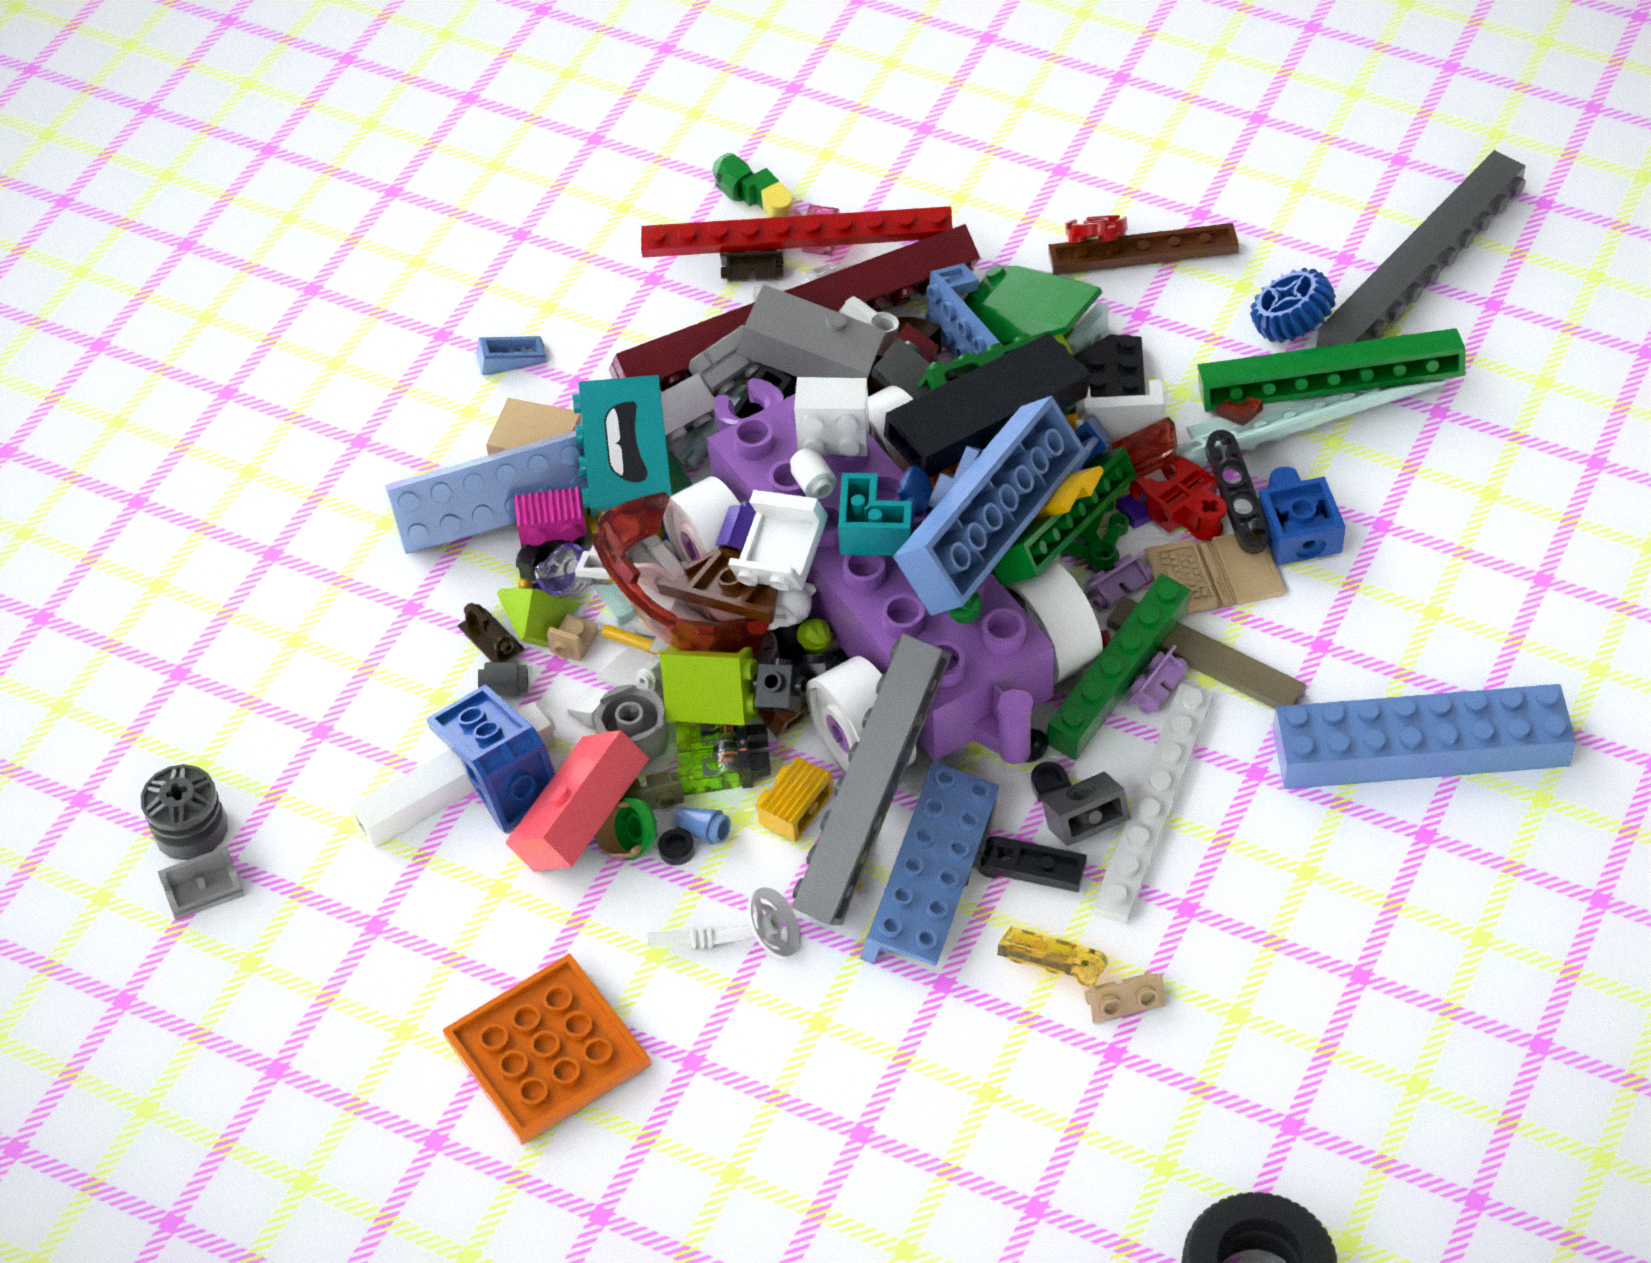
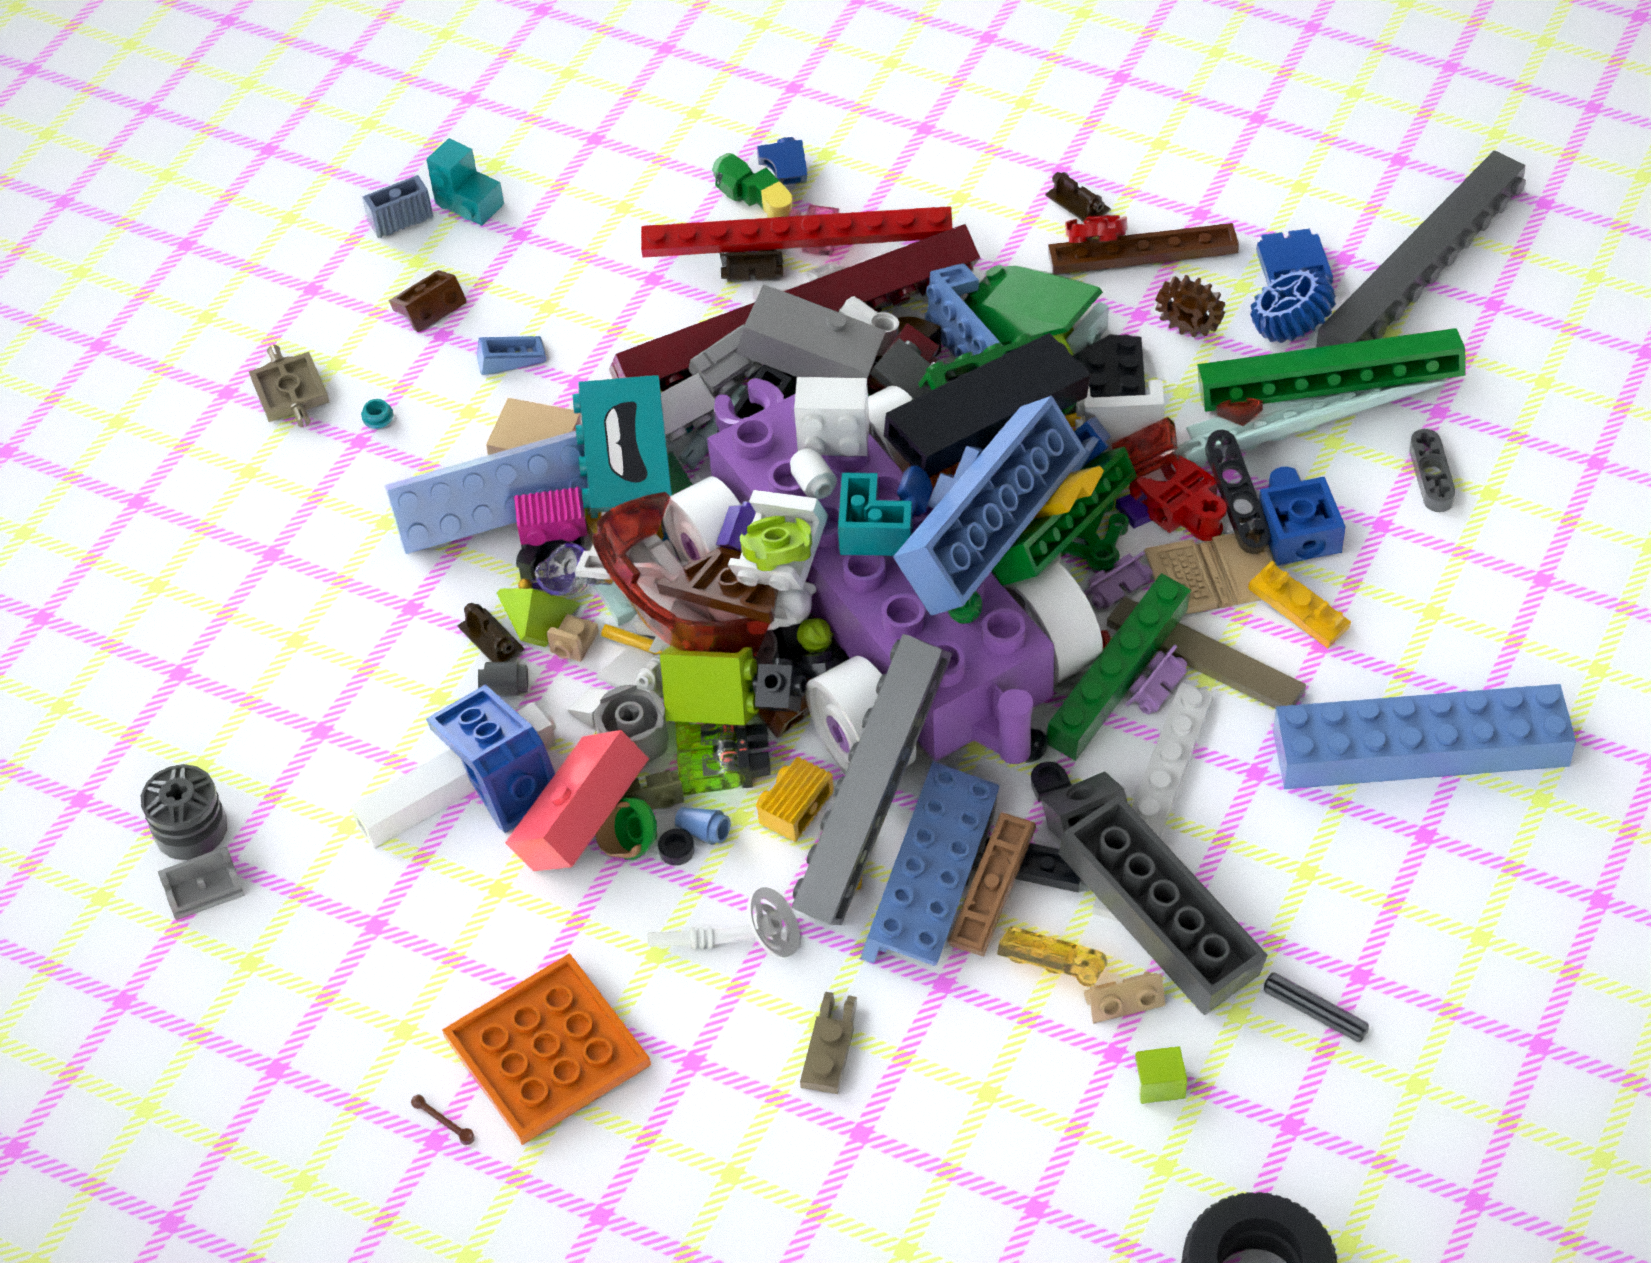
(288, 386): none -> dark tan plate
(377, 413): none -> teal plate
(397, 206): none -> sand blue brick
(429, 299): none -> reddish brown bracket
(459, 184): none -> teal brick
(465, 1135): none -> reddish brown hinge
(776, 542): none -> lime plate
(785, 159): none -> blue brick
(829, 1047): none -> dark tan hinge
(992, 884): none -> medium nougat plate
(1076, 199): none -> dark brown hinge
(1161, 1075): none -> lime panel
(1162, 904): none -> dark grey brick
(1190, 306): none -> reddish brown gear
(1297, 251): none -> blue plate
(1299, 604): none -> yellow plate
(1316, 1007): none -> axle
(1426, 481): none -> dark grey beam

